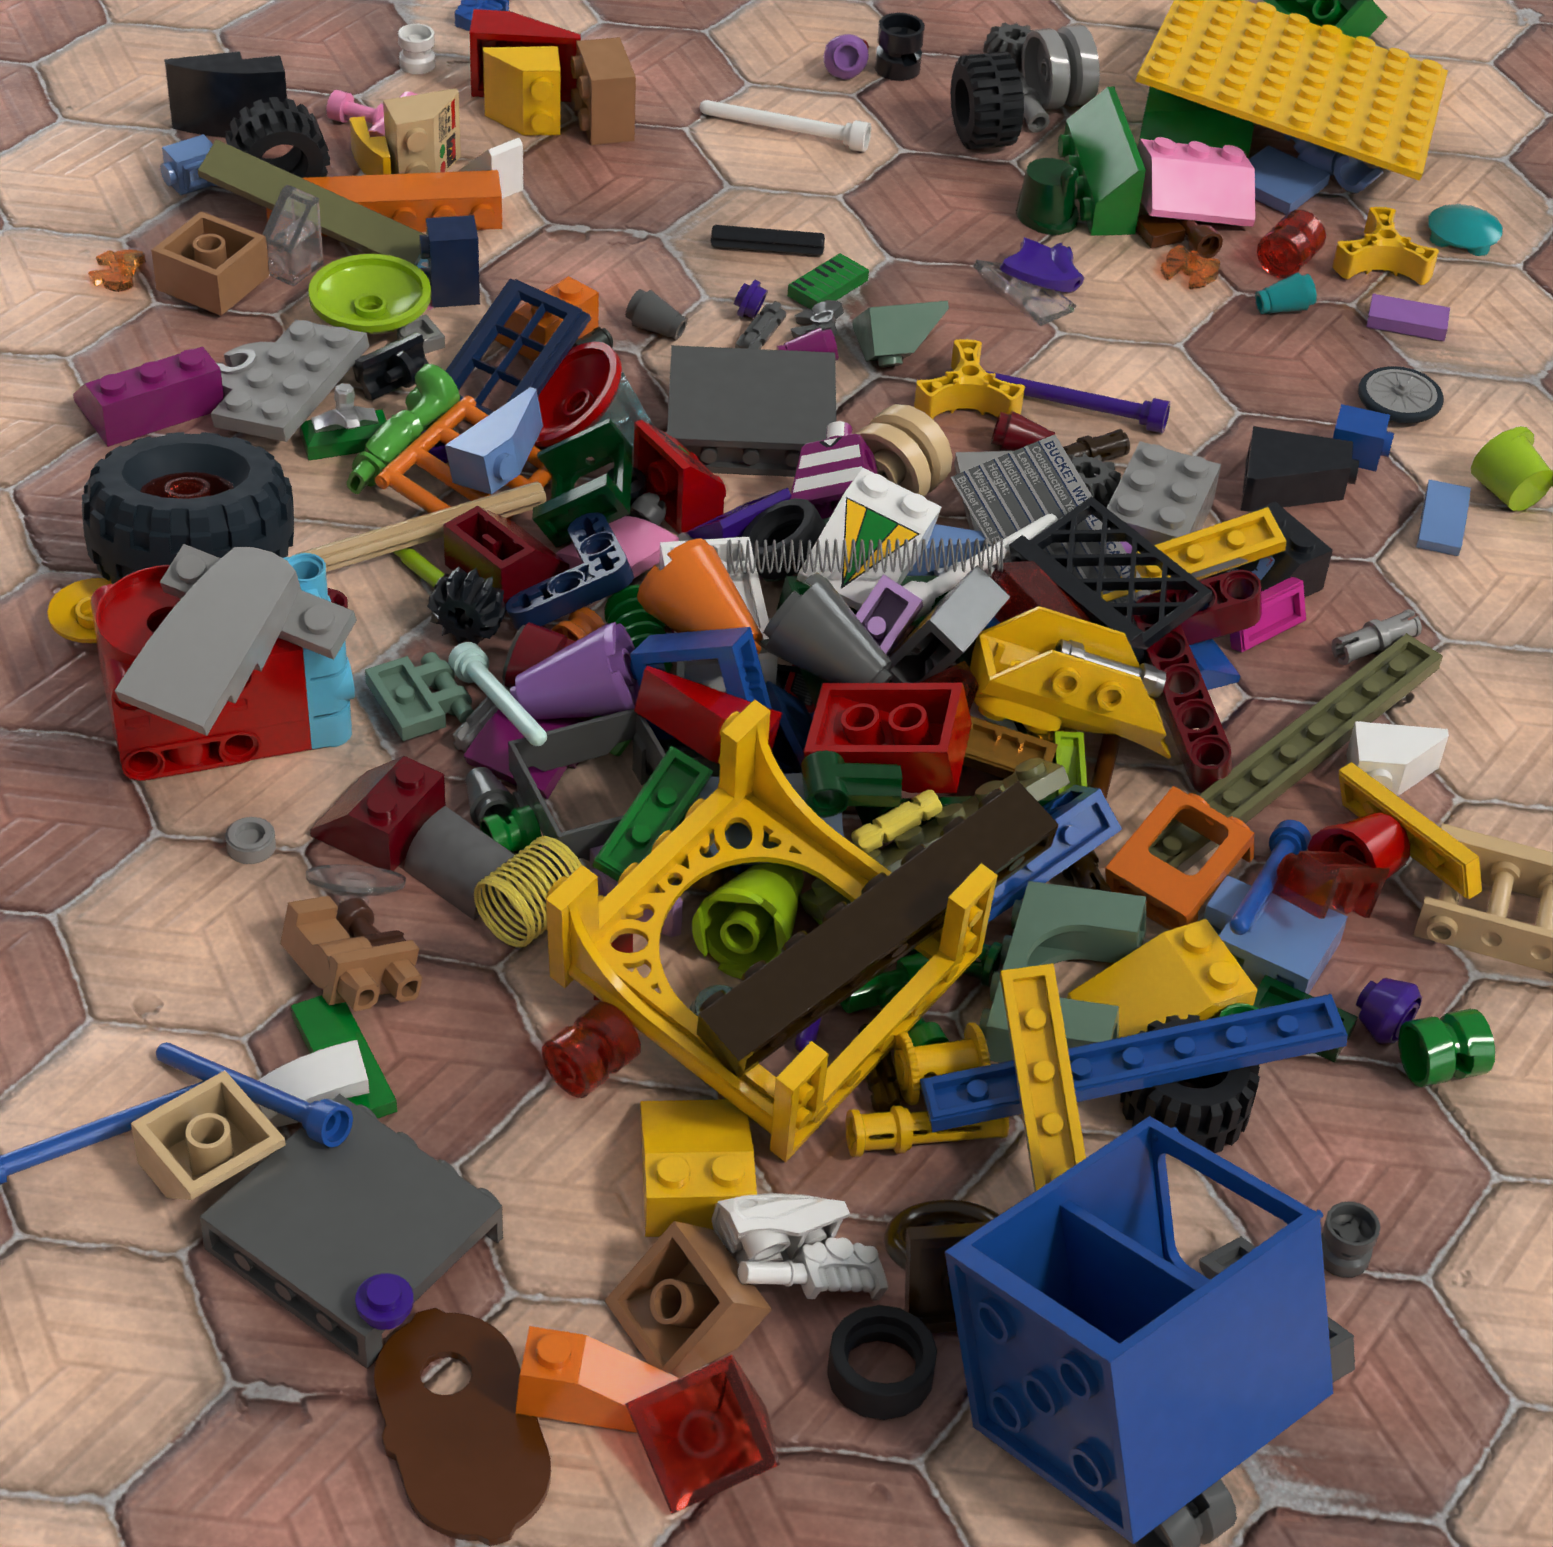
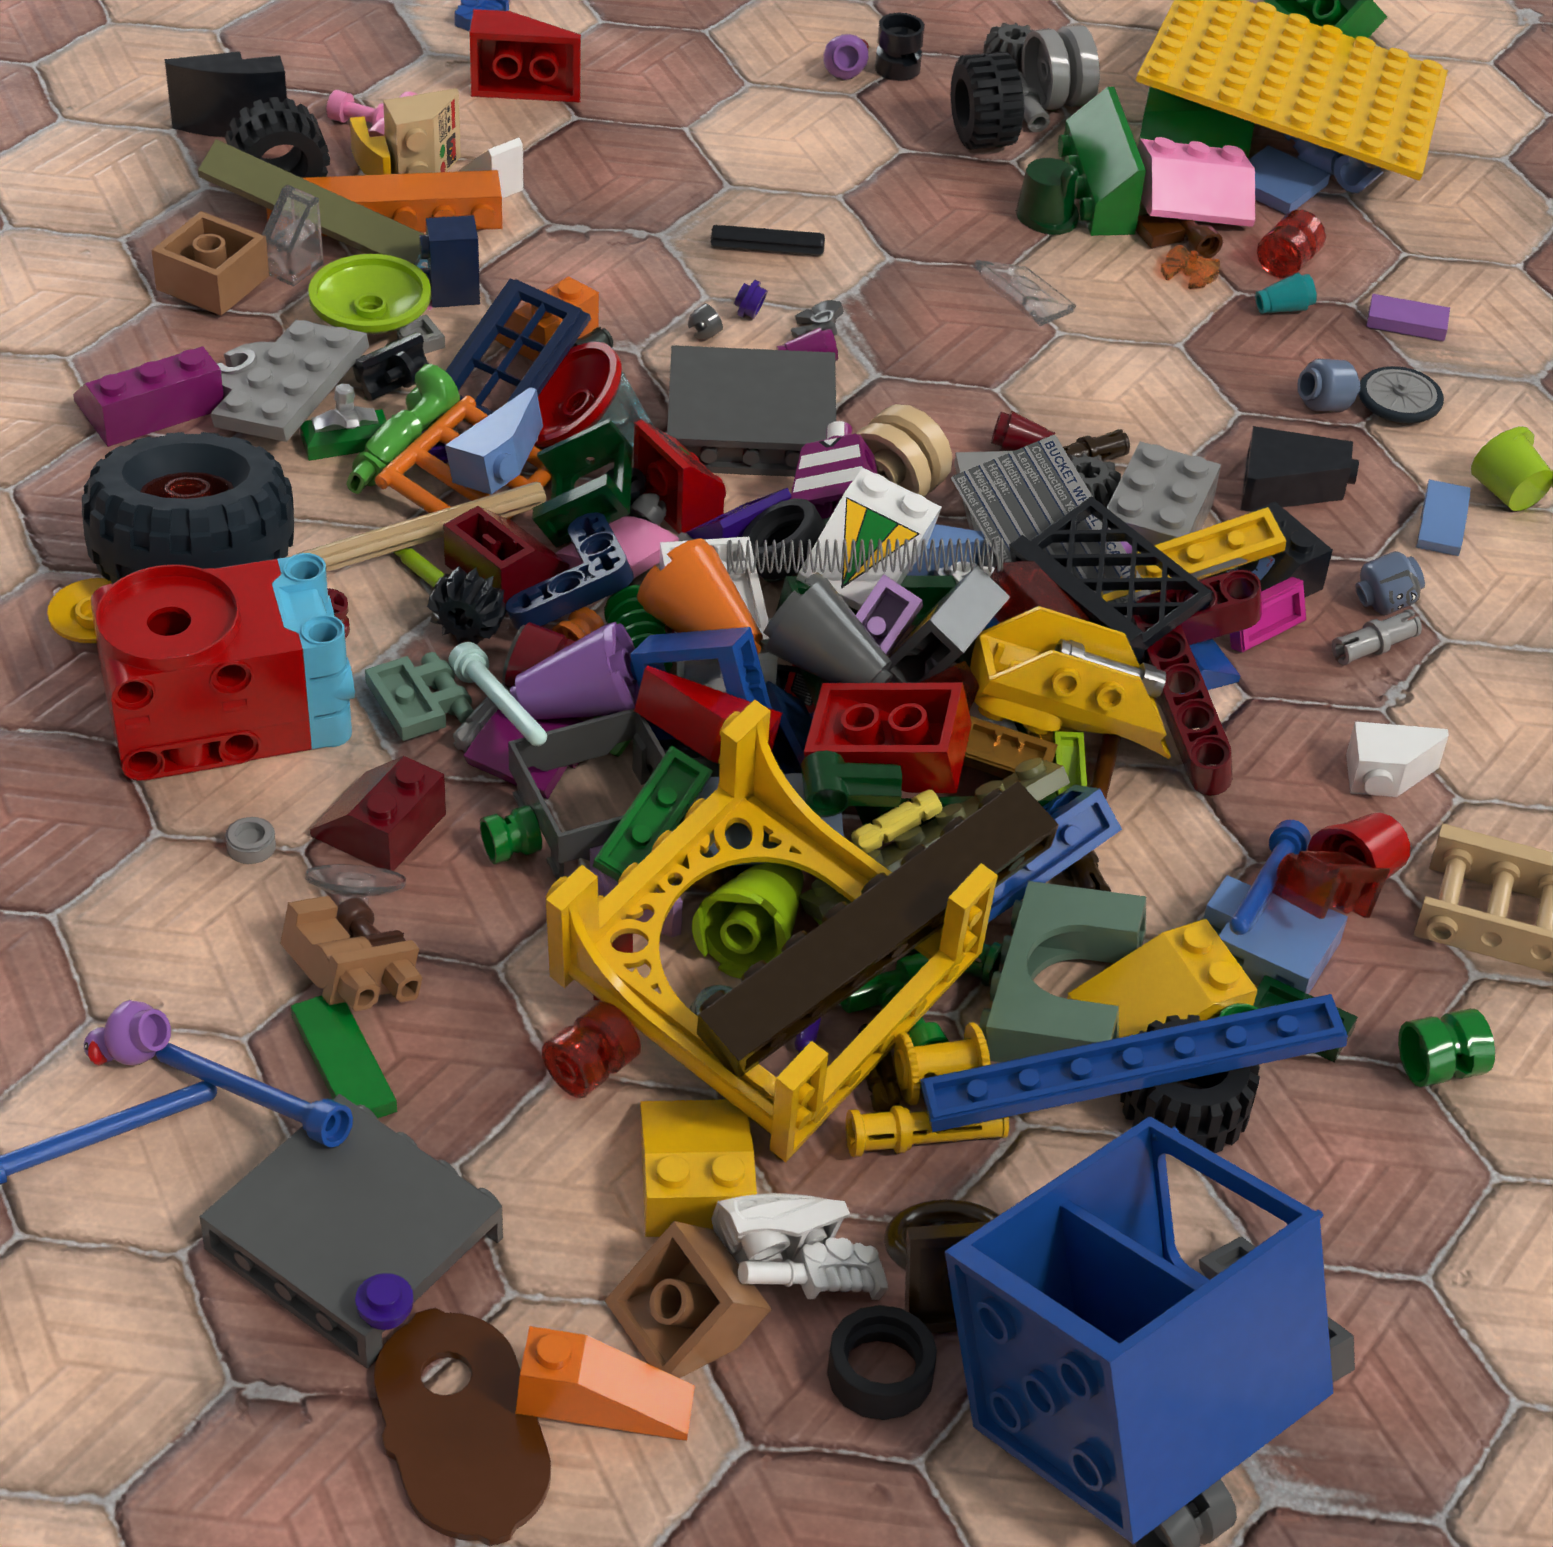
(122, 265): clear orange piece -> none
(130, 1035): none -> medium lavender animal
(183, 162): medium blue window -> none
(203, 1138): tan slope -> none
(223, 631): light grey slope -> none
(319, 1077): white slope -> none
(416, 47): white wheel -> none
(453, 857): flat silver brick -> none
(487, 795): dark grey cone -> none
(515, 898): light yellow piece -> none
(523, 88): yellow slope -> none
(604, 91): medium nougat brick -> none
(655, 315): dark grey cone -> none
(704, 1433): clear red slope -> none
(705, 321): none -> dark grey hinge
(762, 327): dark grey axle -> none
(828, 281): green tile -> none
(854, 134): white piece -> none
(896, 330): sand green slope -> none
(945, 582): white piece -> none
(967, 386): yellow piece -> none
(1042, 1071): yellow plate -> none
(1044, 266): dark purple arm -> none
(1151, 414): dark purple piece -> none
(1170, 894): orange window -> none
(1303, 745): olive plate -> none
(1328, 385): none -> sand blue head
(1349, 1239): dark grey wheel -> none
(1367, 432): blue brick -> none
(1384, 250): yellow piece -> none
(1387, 1007): dark purple cone -> none
(1390, 583): none -> sand blue head
(1428, 842): yellow tile -> none
(1464, 228): teal dish -> none

